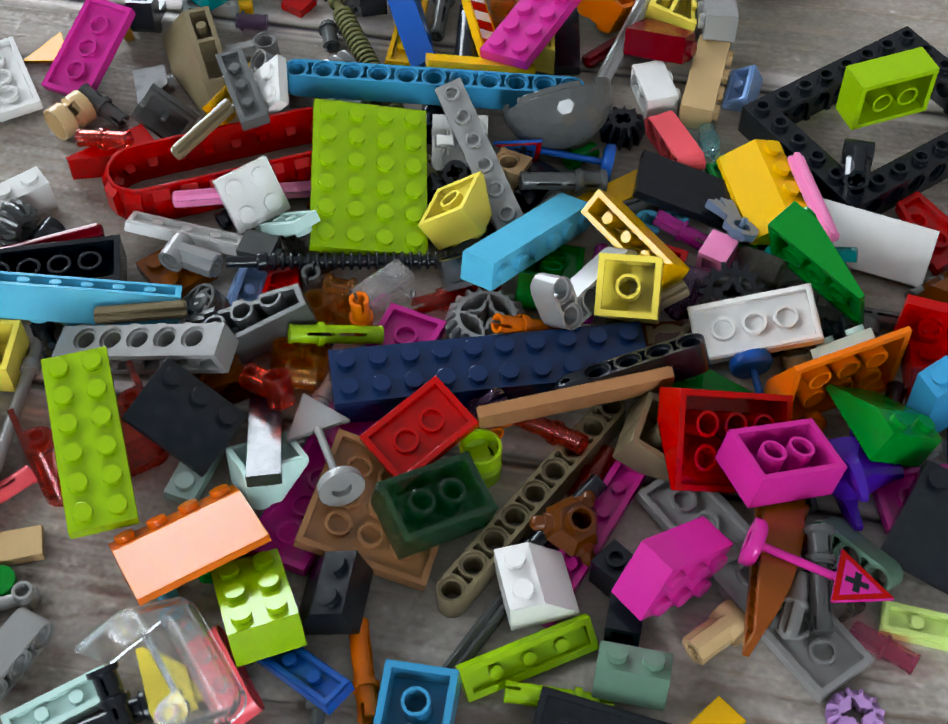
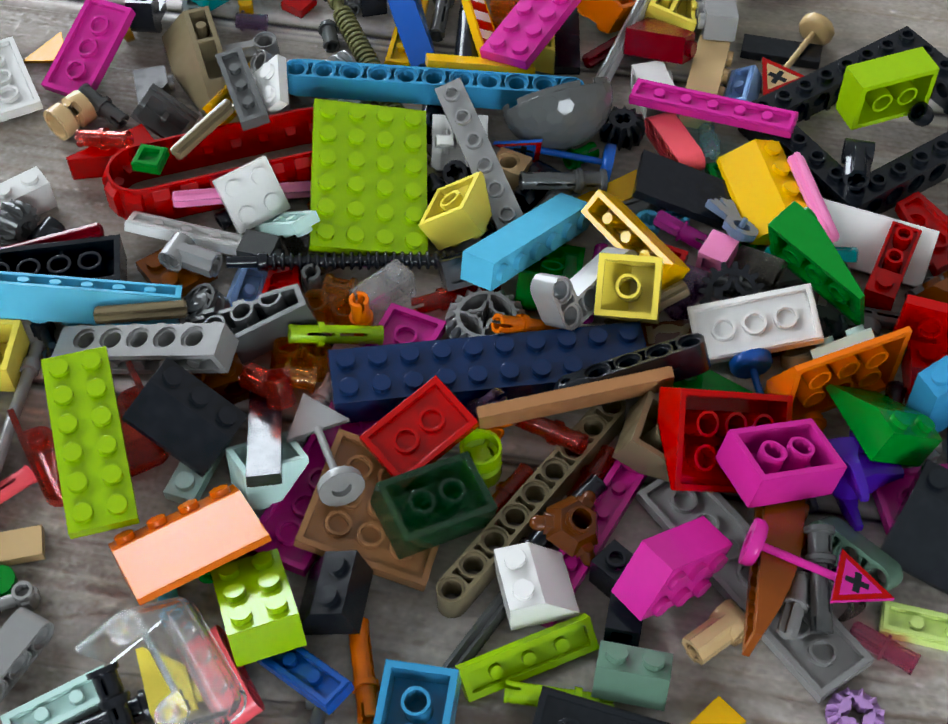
(150, 159): none -> green tile
(511, 485): none -> clear red pin
(714, 108): none -> dark pink tile
(780, 51): none -> black tile
(815, 30): none -> tan piece
(891, 266): none -> red slope
(921, 114): none -> black hinge

